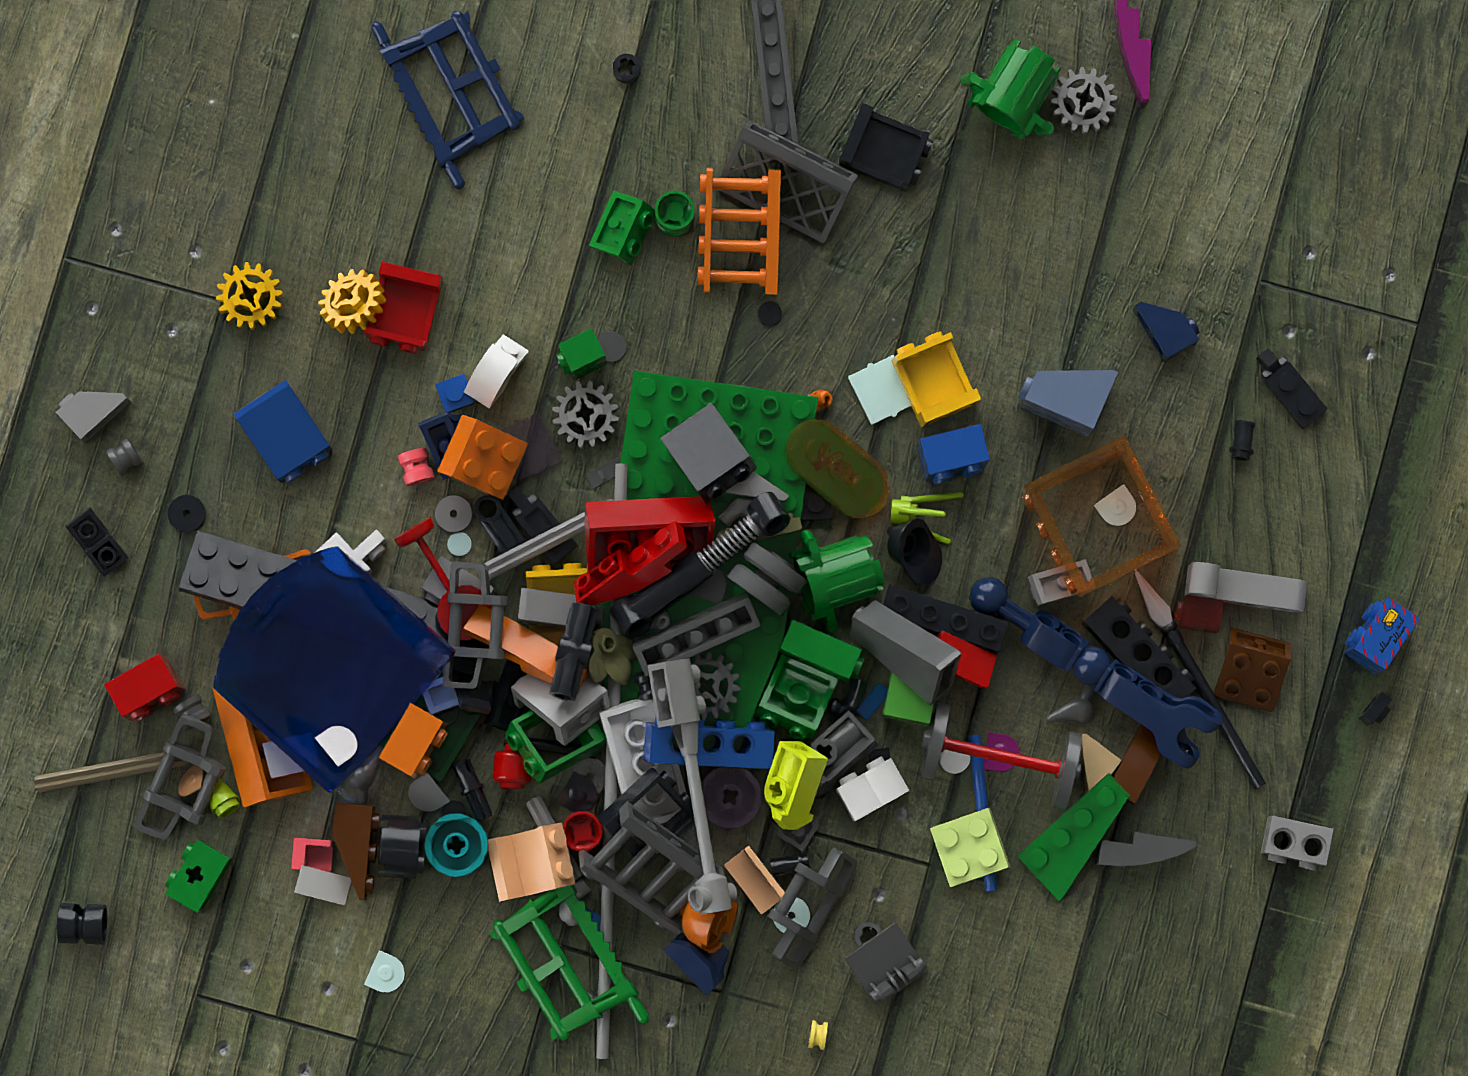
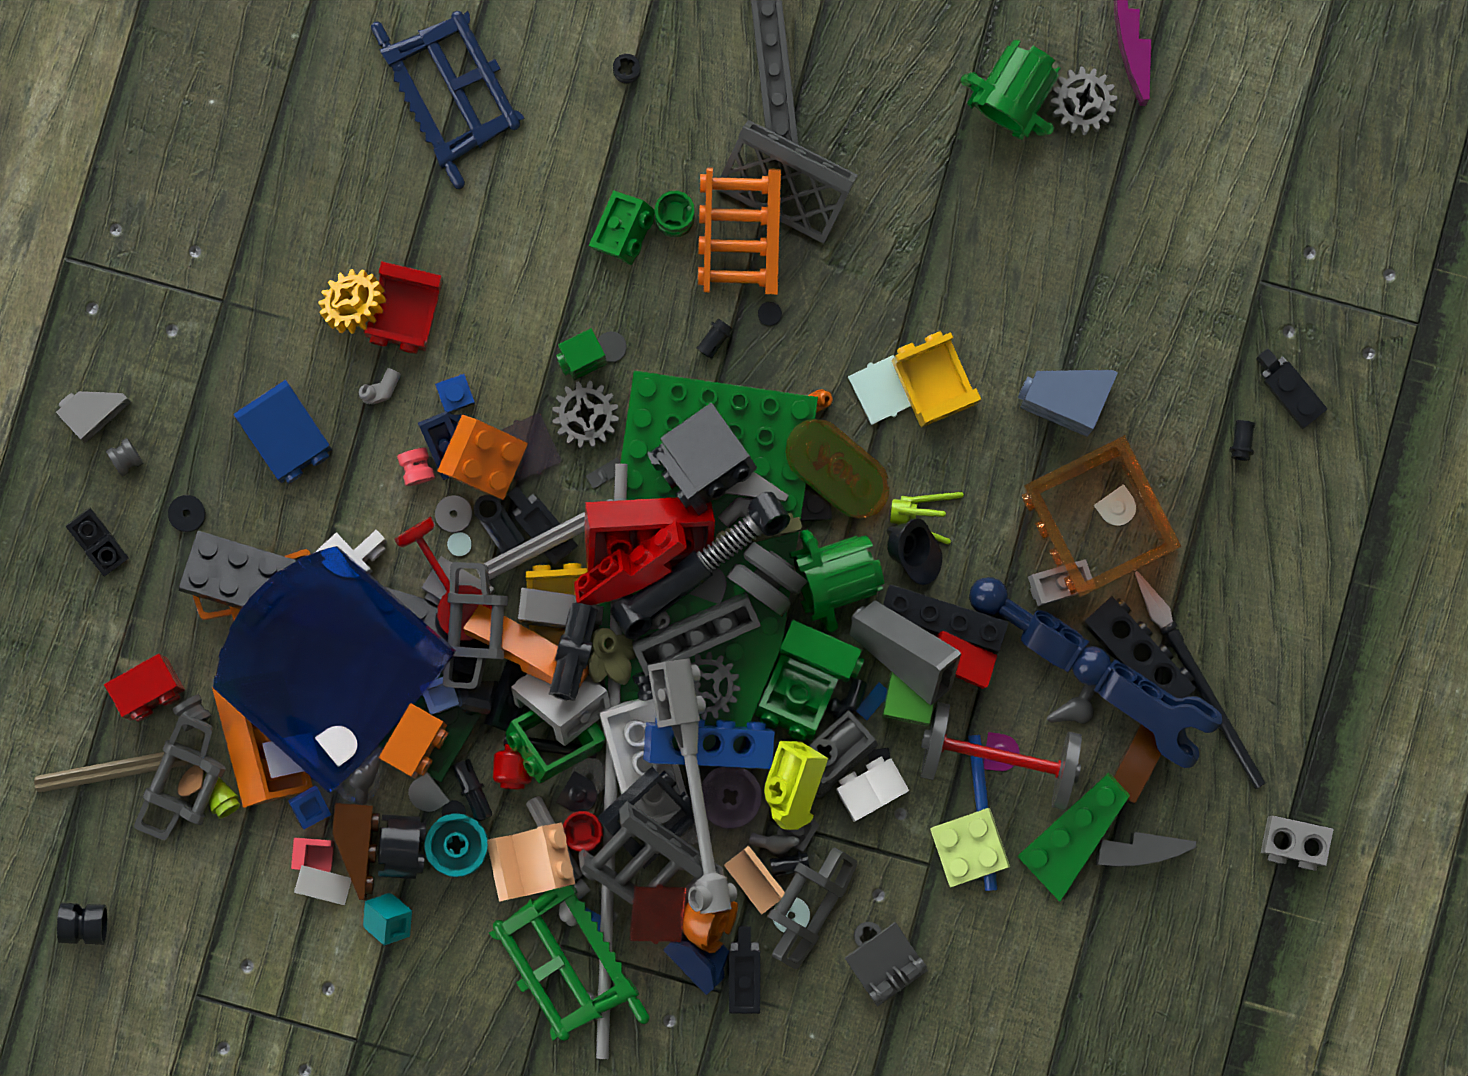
(213, 866): green brick -> none
(260, 290): yellow gear -> none
(309, 807): none -> blue plate
(381, 391): none -> light grey arm
(386, 973): light aqua piece -> none
(387, 918): none -> teal panel
(495, 371): white brick -> none
(657, 914): none -> clear red piece
(673, 474): none -> hinge
(714, 338): none -> black pin
(744, 974): none -> black hinge
(775, 844): none -> dark grey animal
(818, 1035): light yellow bush -> none
(885, 149): black panel -> none
(953, 454): blue brick -> none
(953, 761): white piece -> none
(1095, 761): tan slope -> none
(1167, 329): dark blue slope -> none
(1199, 614): clear red brick -> none
(1246, 588): light grey beam -> none
(1253, 669): reddish brown bracket -> none
(1376, 709): black plate -> none
(1381, 635): blue brick -> none

